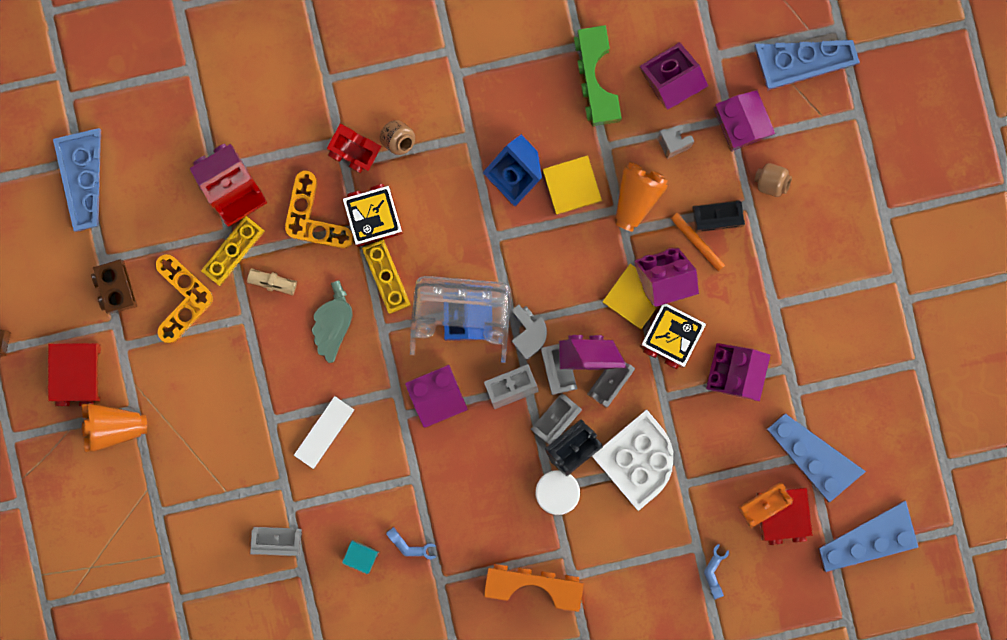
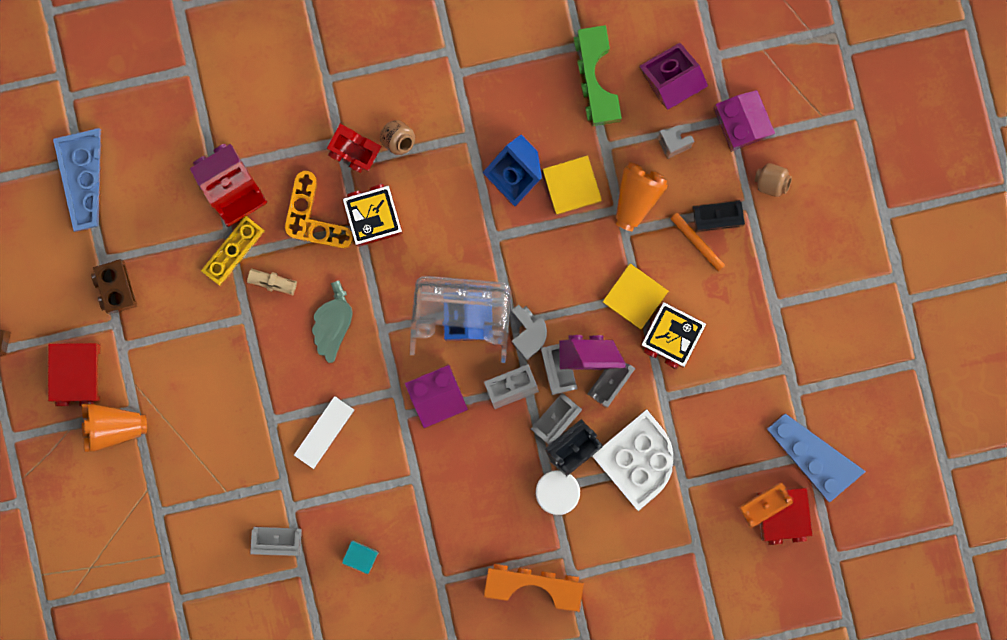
(189, 302): light orange beam -> none
(392, 289): yellow tile -> none
(405, 549): medium blue arm -> none
(667, 276): magenta slope -> none
(709, 573): medium blue arm -> none
(738, 371): magenta slope -> none
(799, 61): medium blue wing -> none
(879, 537): medium blue wing -> none

